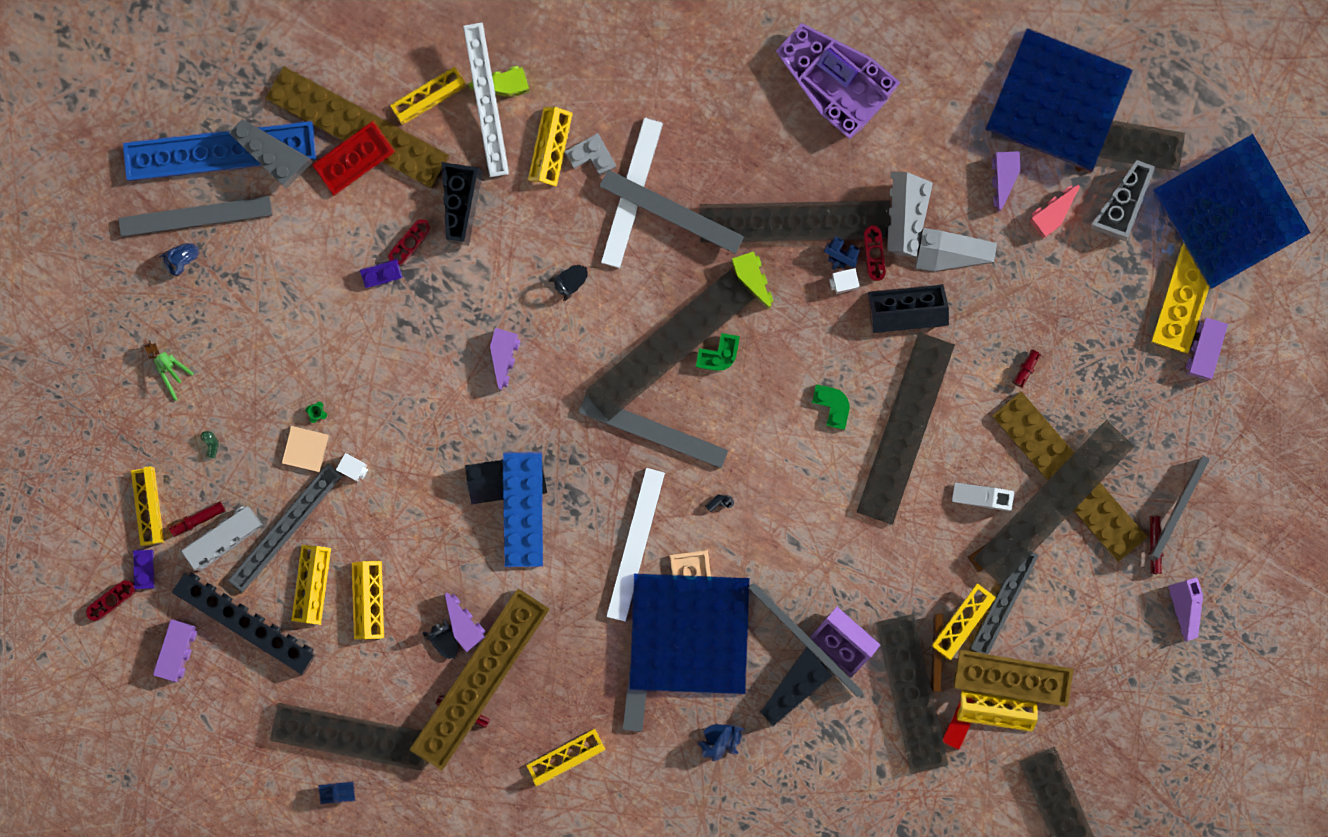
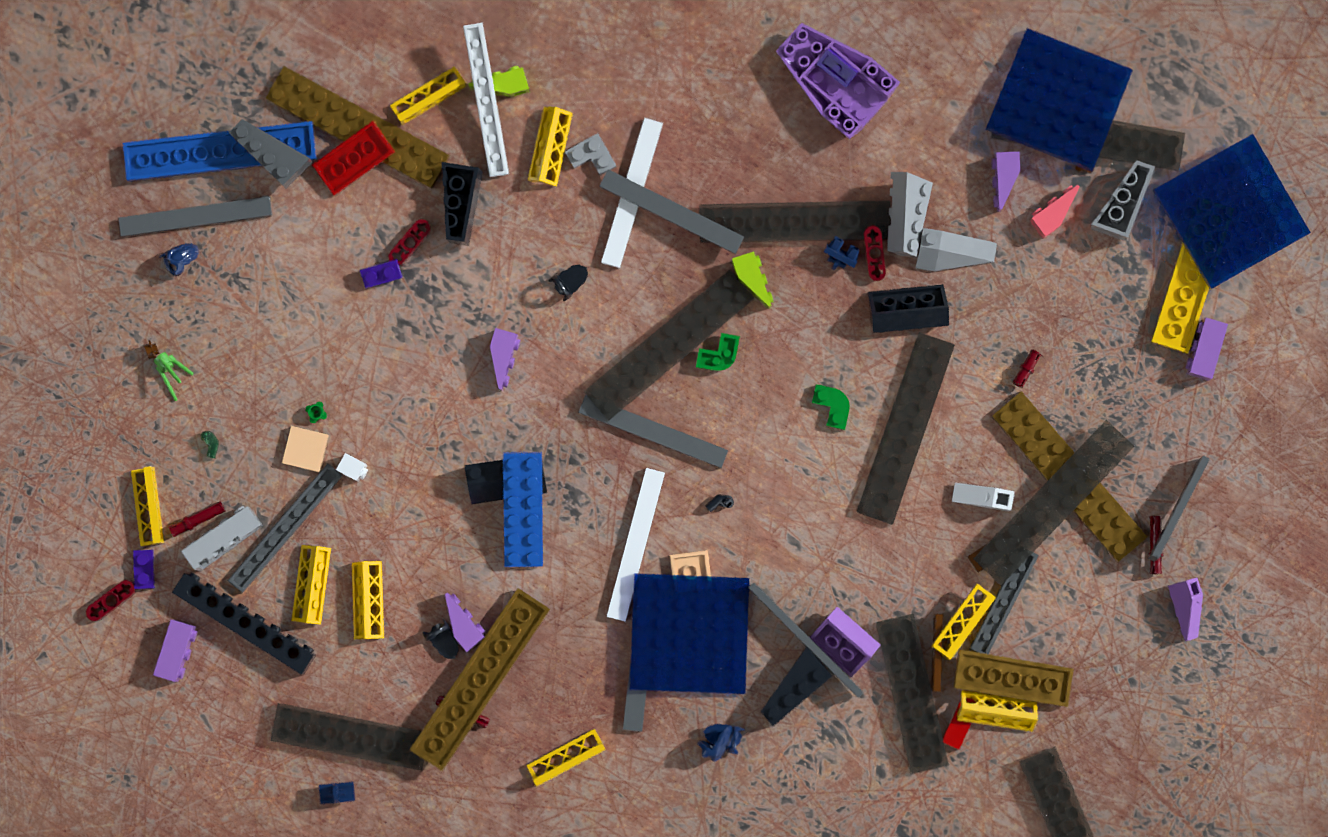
(844, 281): white brick -> none

